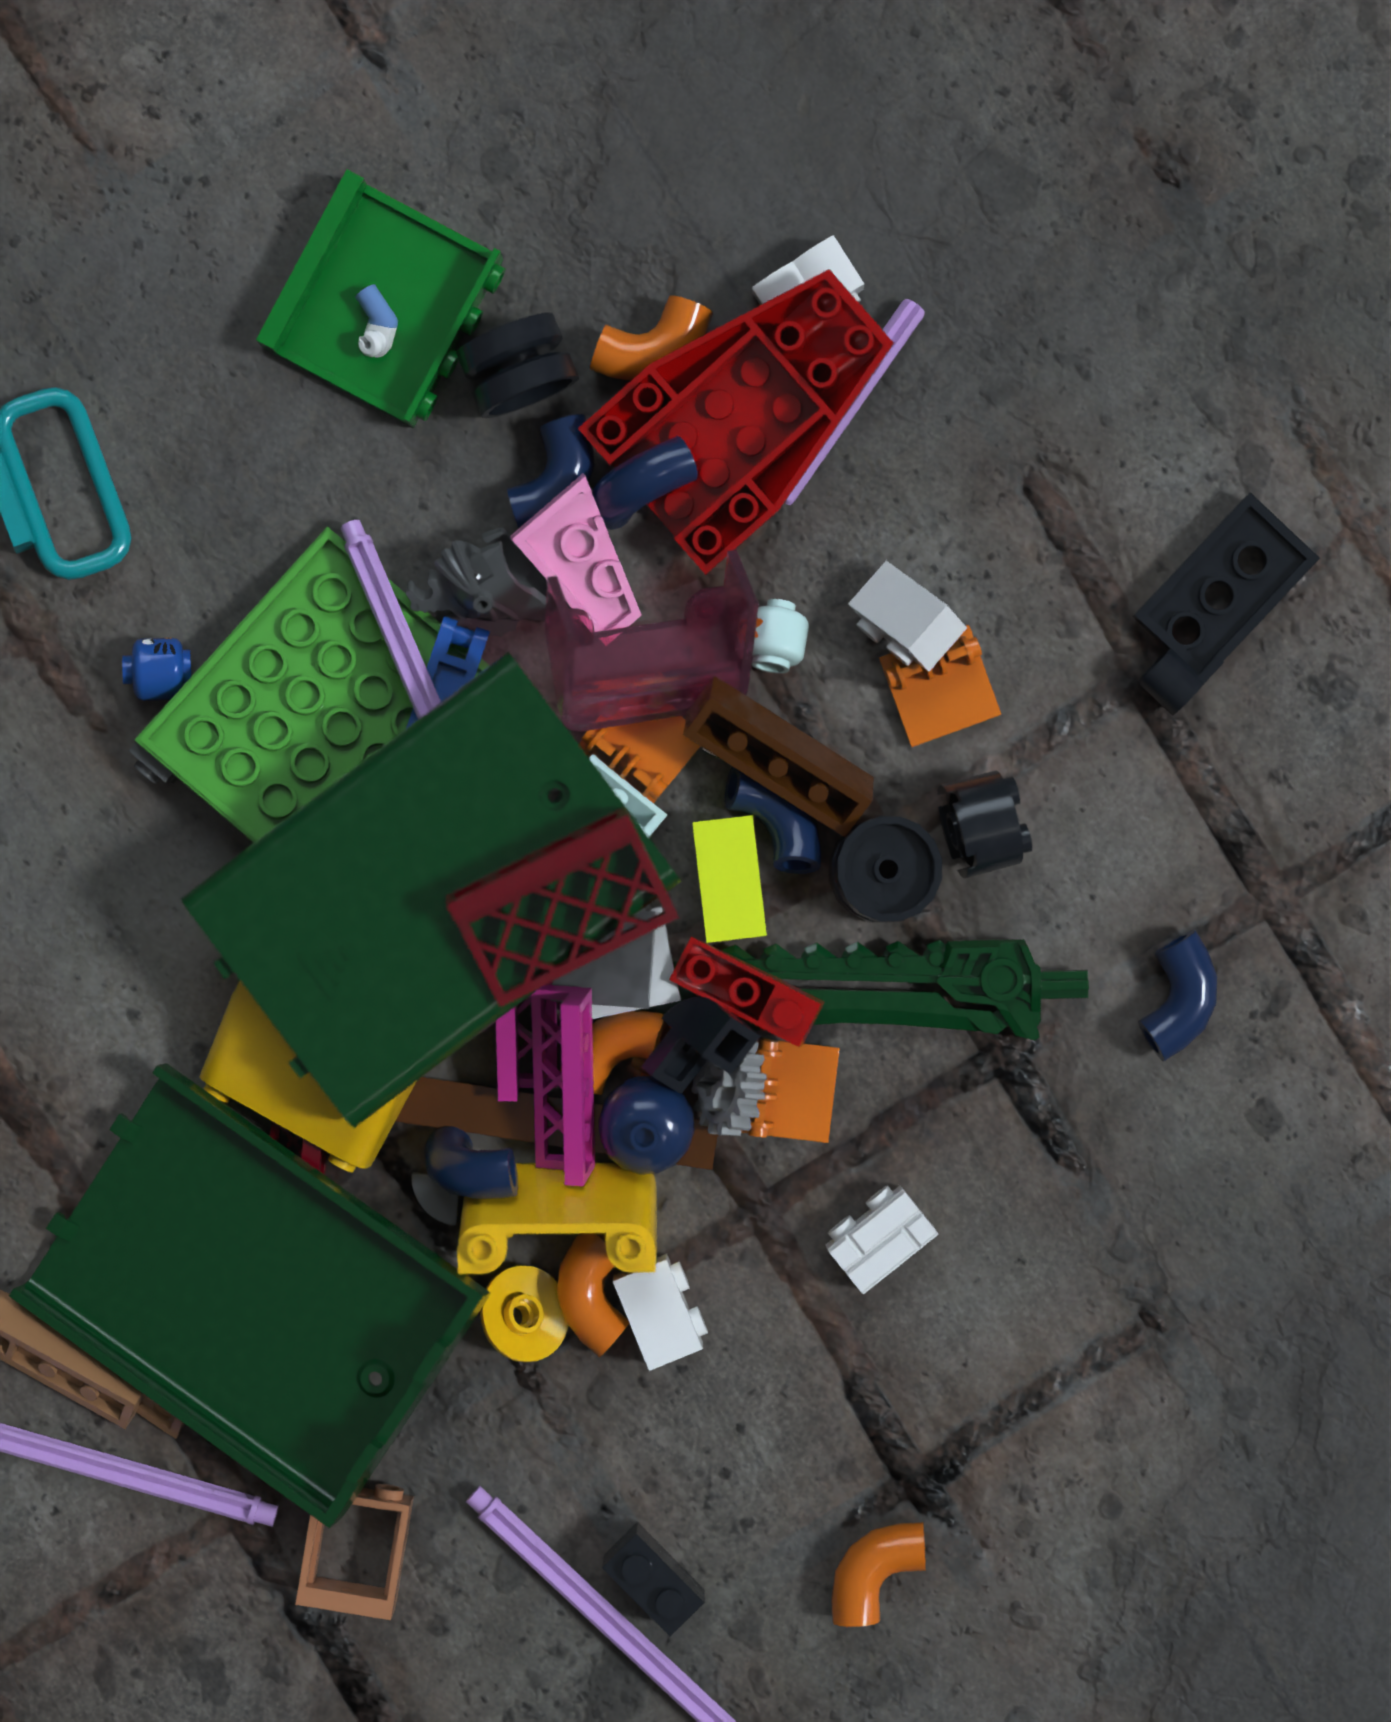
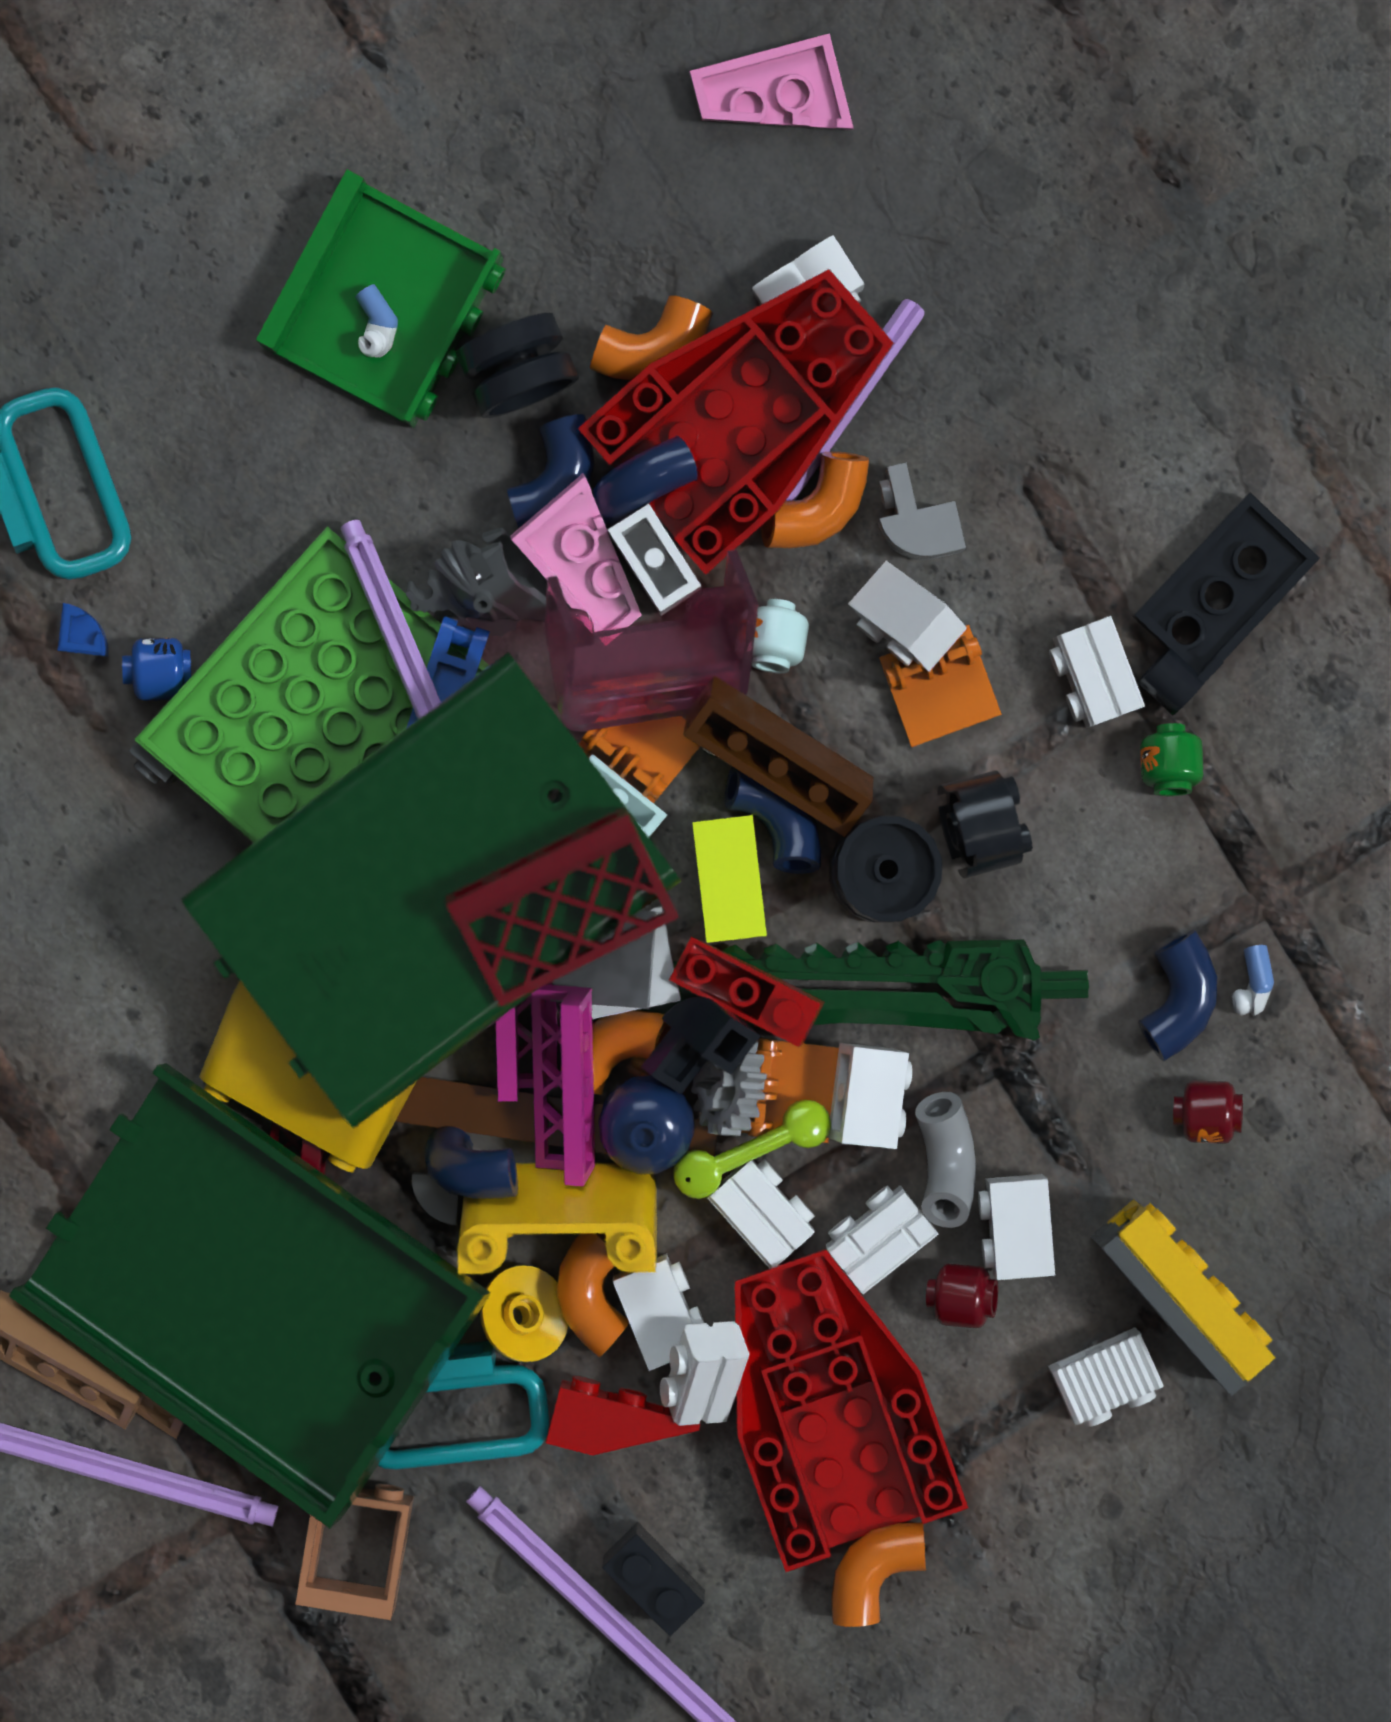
(81, 633): none -> blue tile
(472, 1367): none -> teal bar
(605, 1421): none -> red slope
(654, 559): none -> white brick
(704, 1373): none -> white brick
(762, 1212): none -> white brick
(776, 87): none -> bright pink wing
(804, 1124): none -> lime piece
(825, 509): none -> orange cylinder
(833, 1414): none -> red wedge
(869, 1095): none -> white brick
(921, 532): none -> light grey brick
(949, 1158): none -> light grey cylinder
(962, 1296): none -> dark red head
(1018, 1227): none -> white brick
(1096, 672): none -> white brick
(1106, 1378): none -> white brick
(1171, 760): none -> green head
(1189, 1303): none -> yellow piece
(1209, 1112): none -> dark red head
(1260, 982): none -> arm

